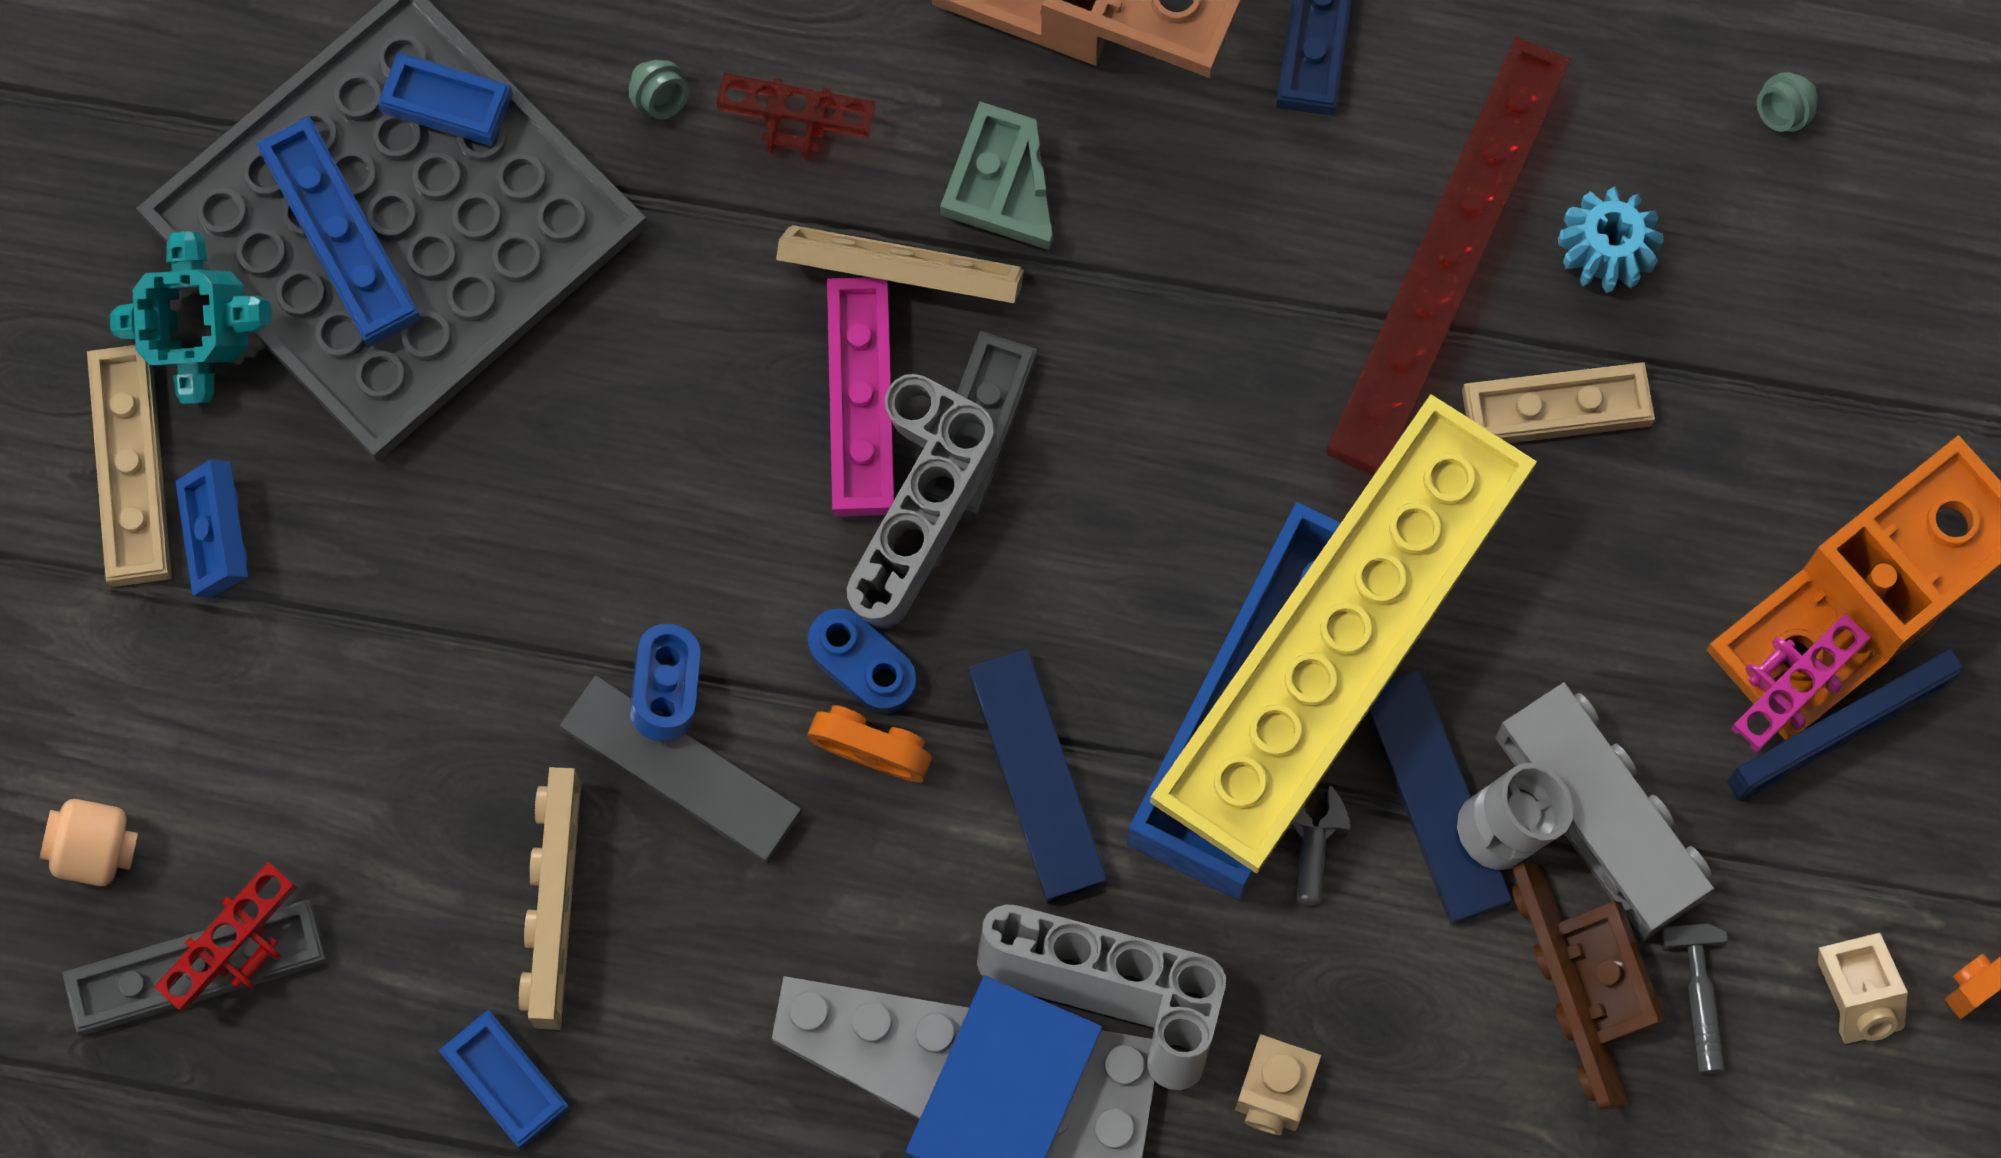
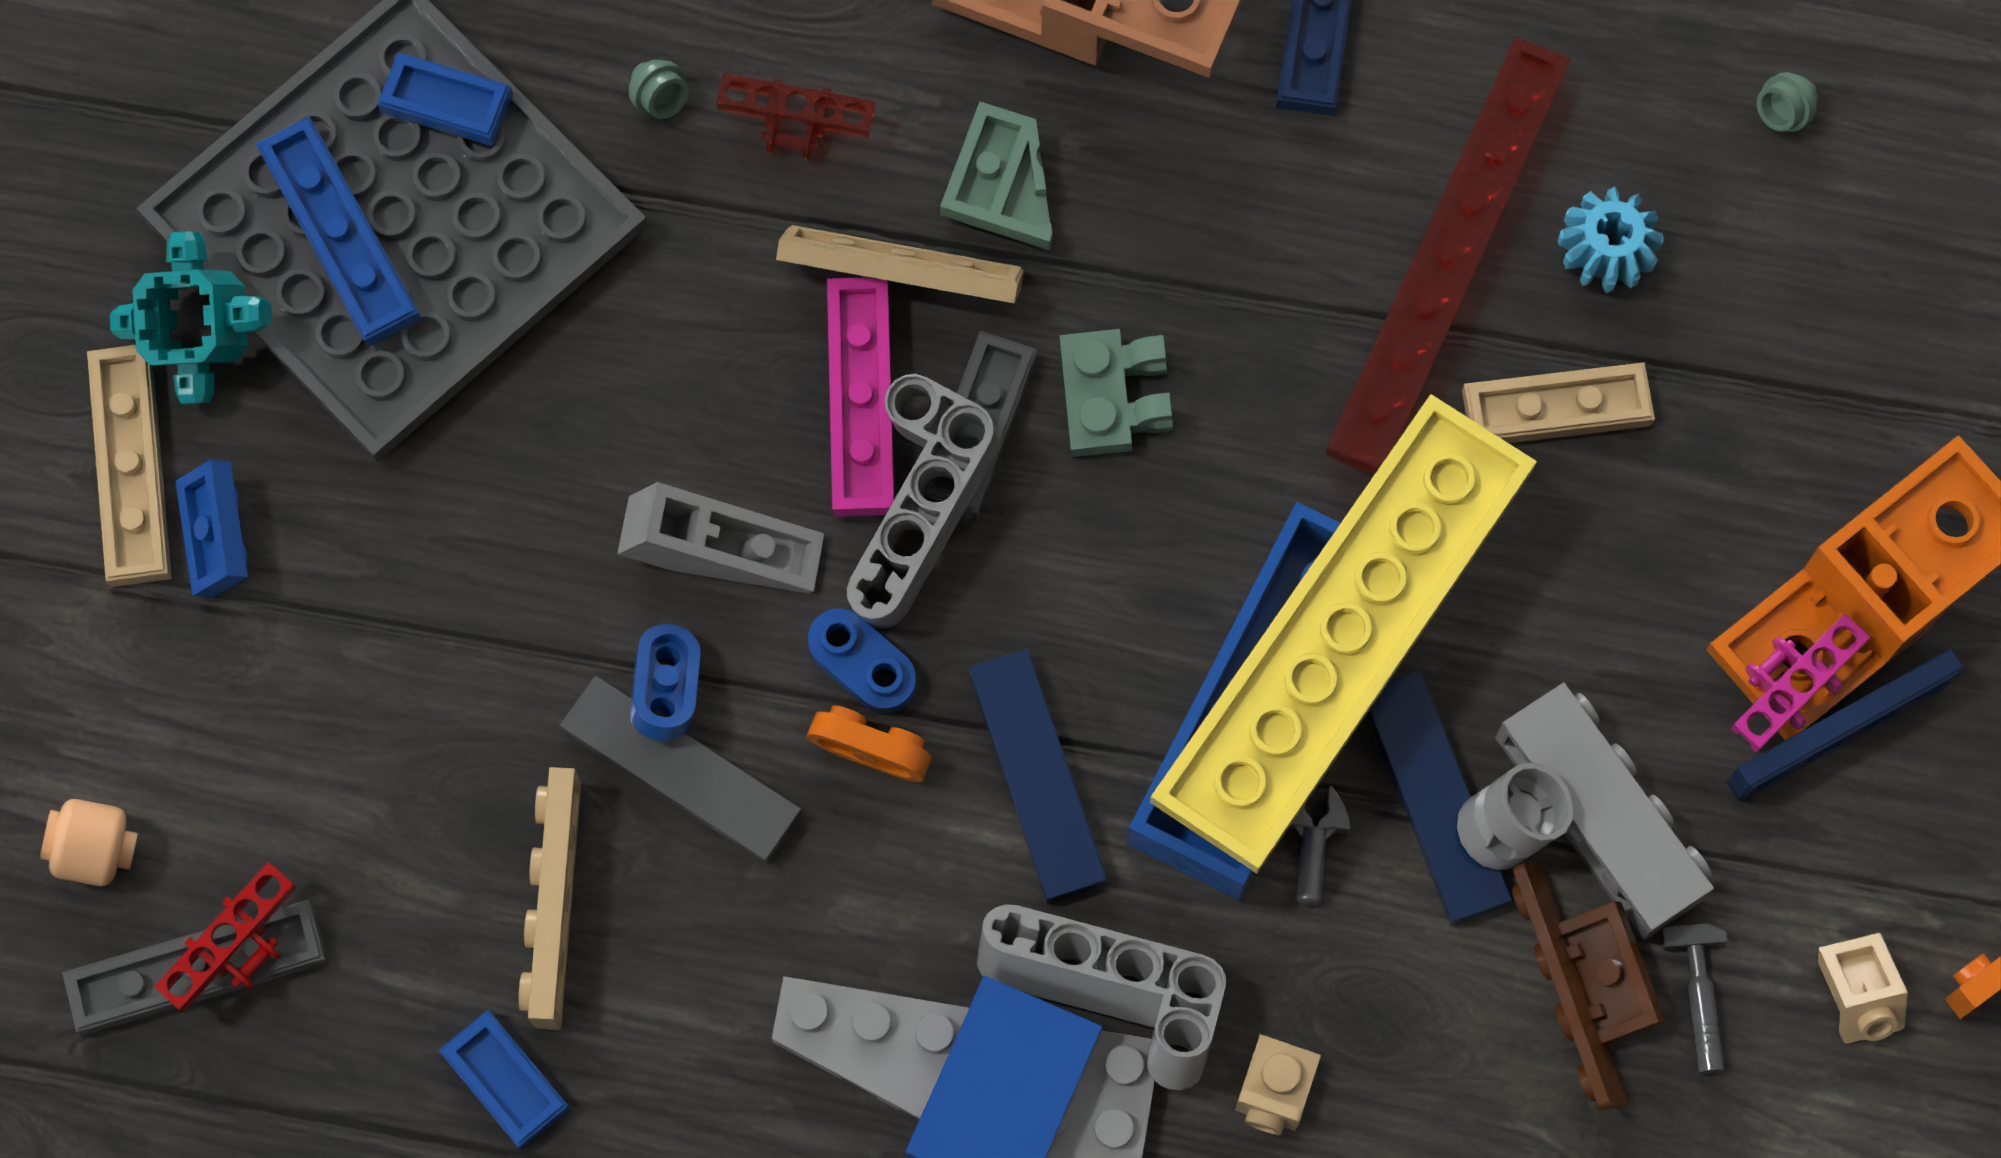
(718, 540): none -> light grey slope
(1097, 395): none -> sand green plate

